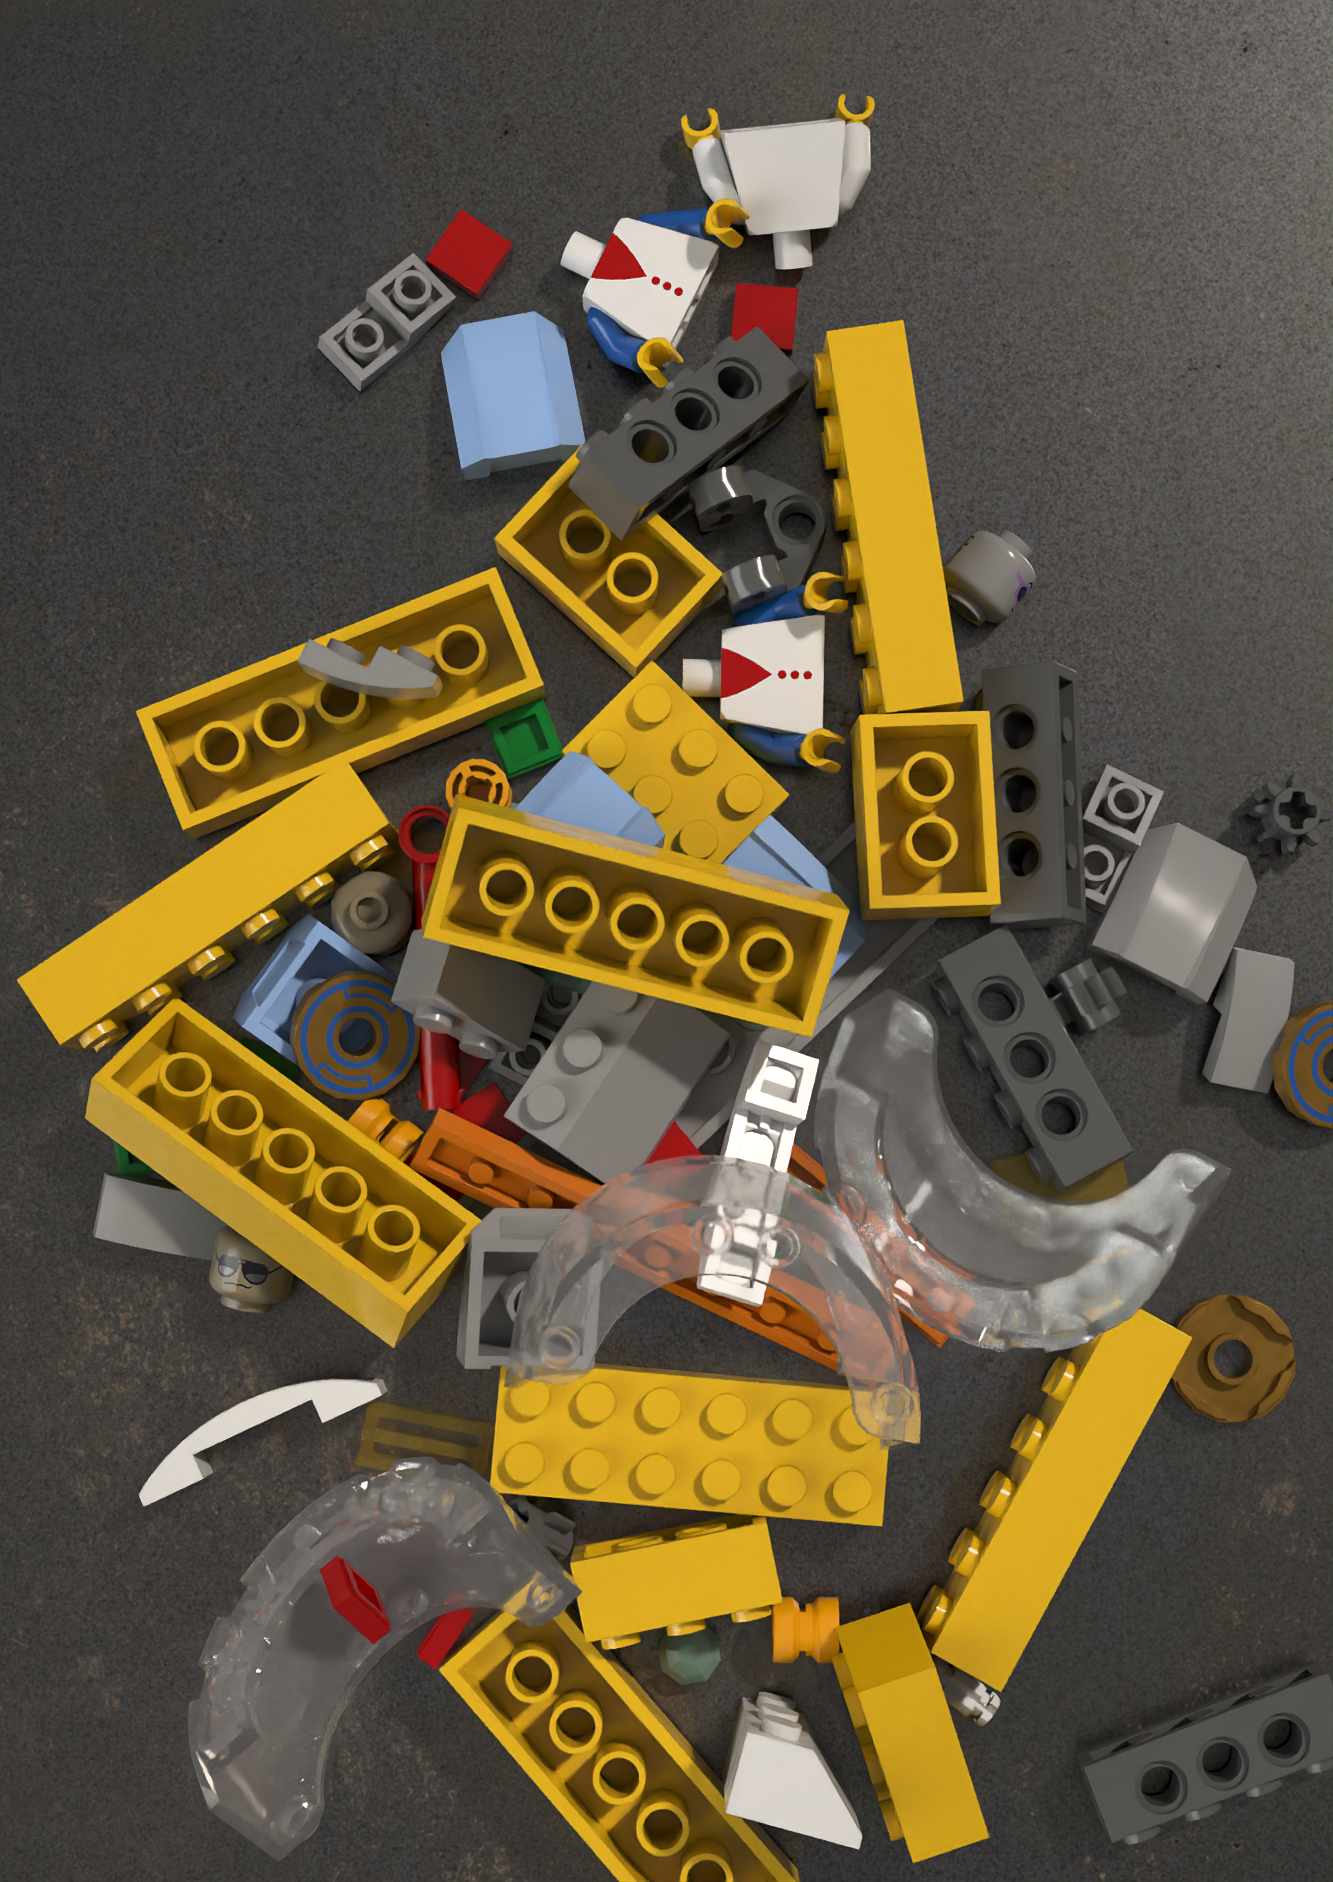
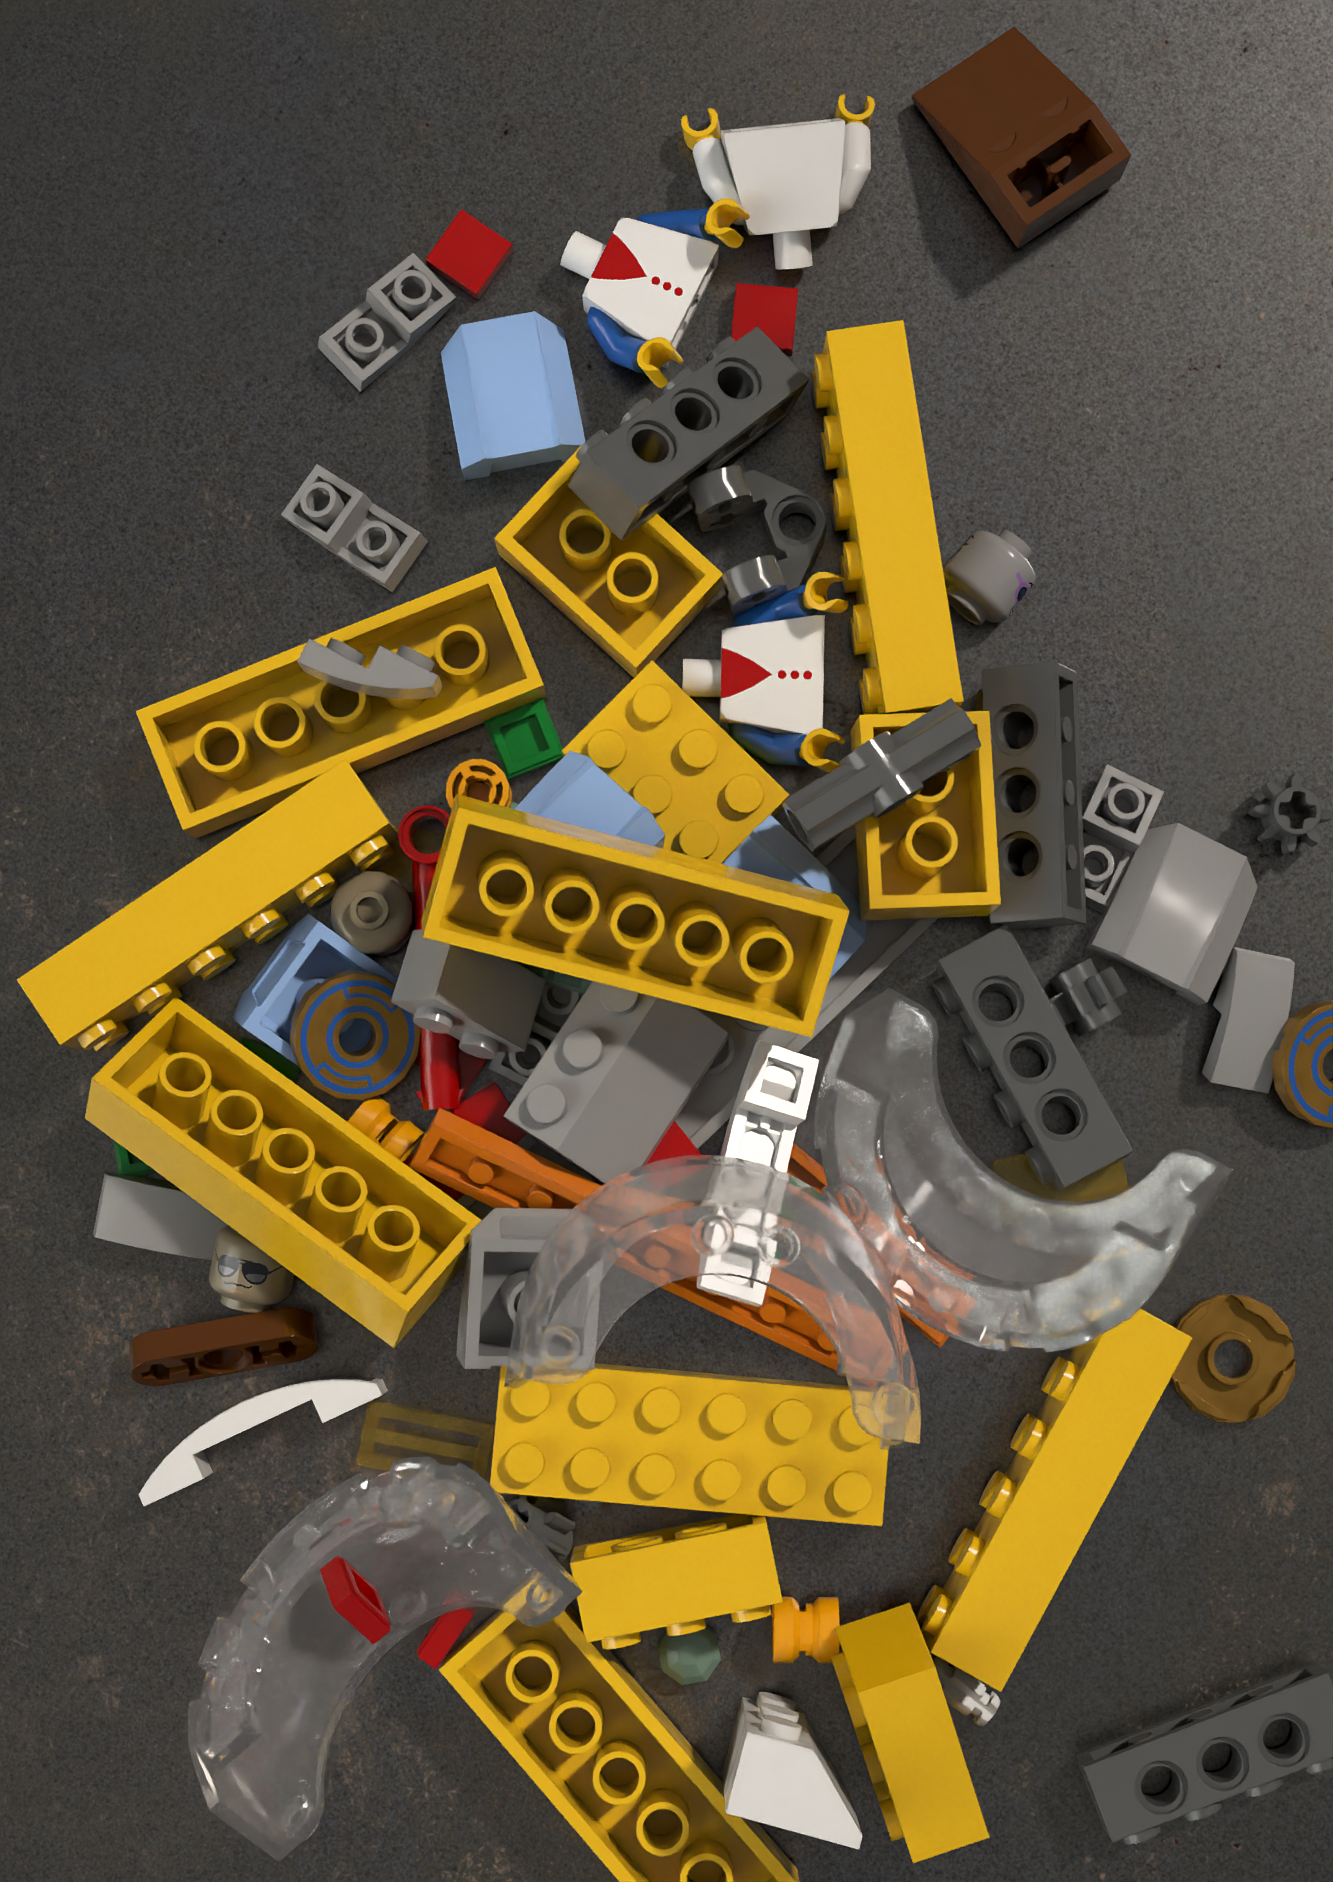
(222, 1346): none -> reddish brown beam
(354, 528): none -> light grey slope
(881, 774): none -> dark grey piece
(1023, 135): none -> reddish brown slope

